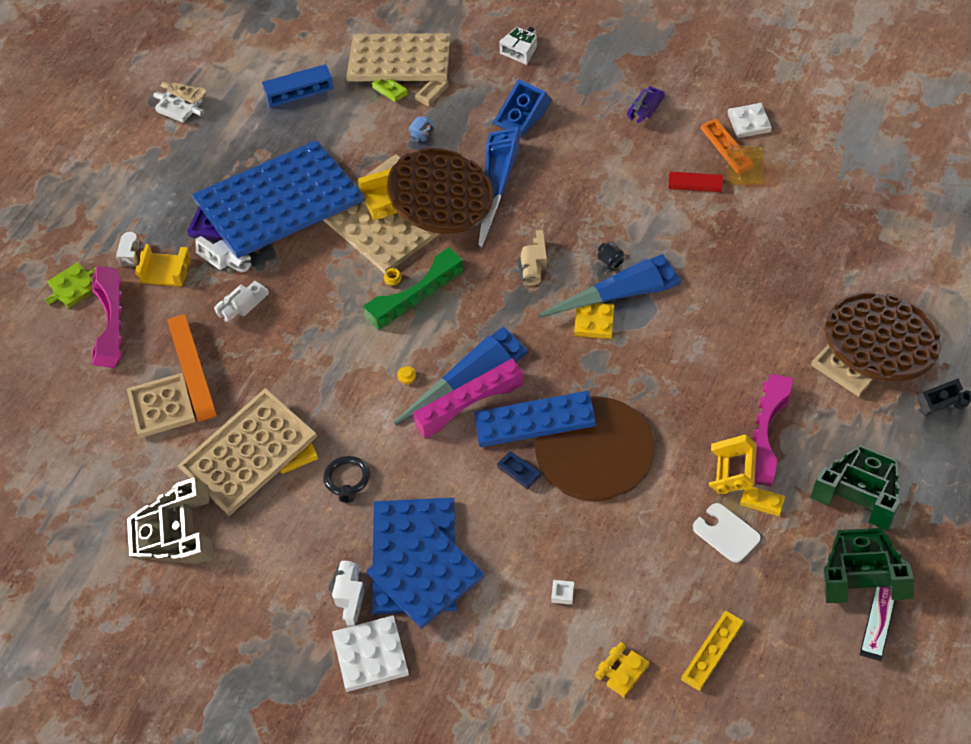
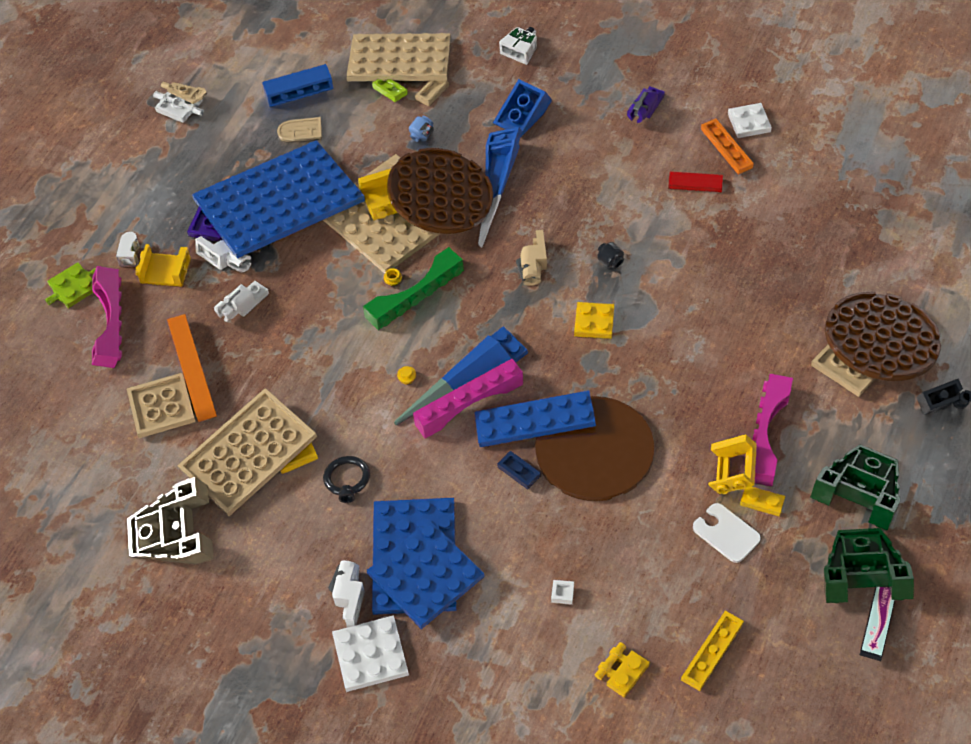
(300, 130): none -> tan window
(641, 278): blue plate -> none
(745, 165): clear yellow bracket -> none

